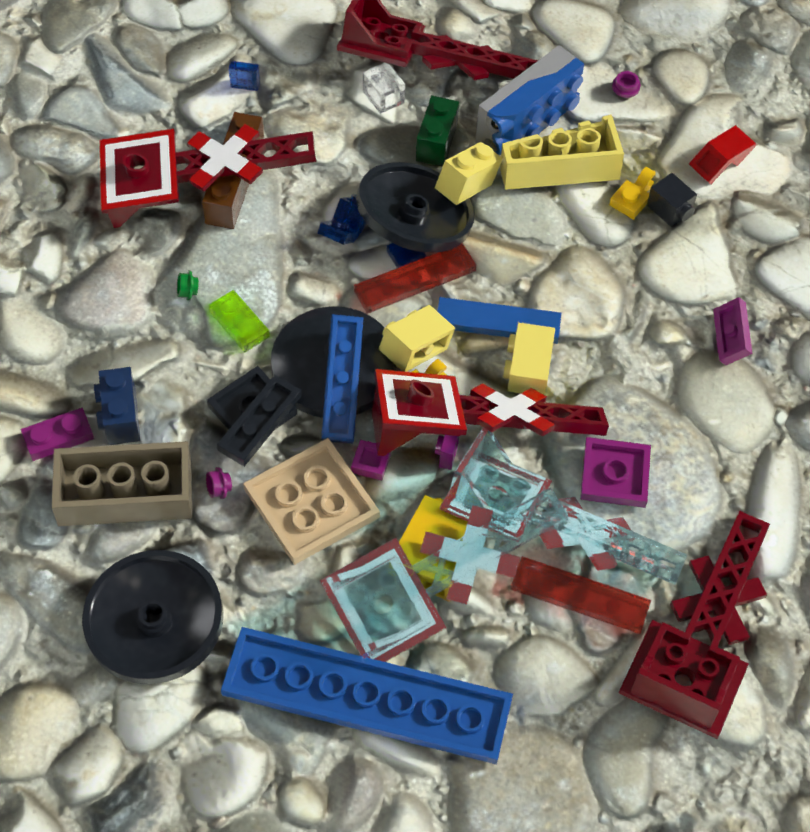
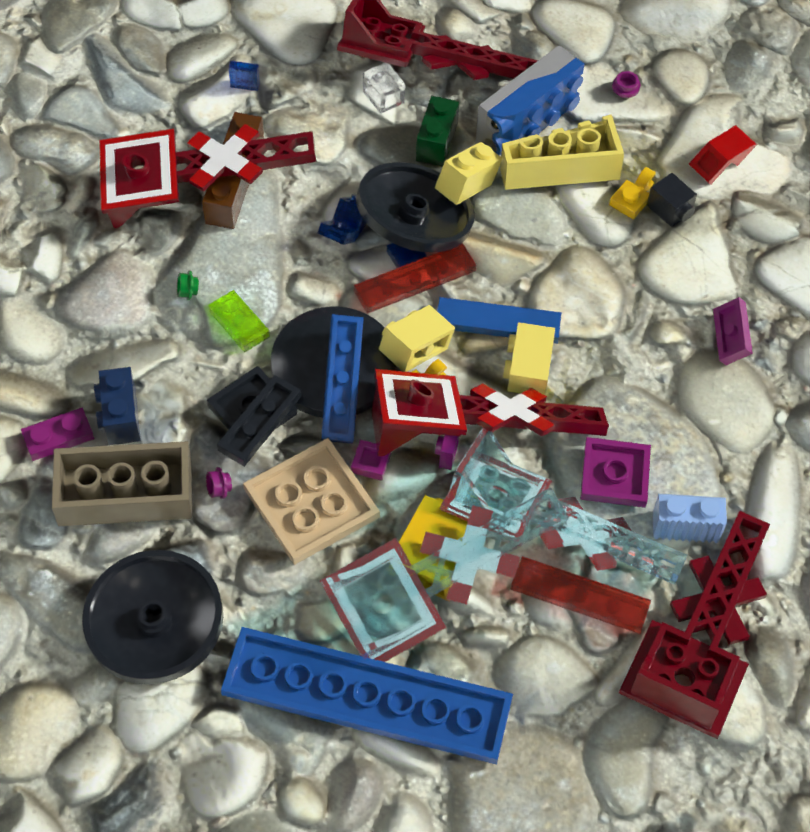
(689, 517): none -> light blue brick

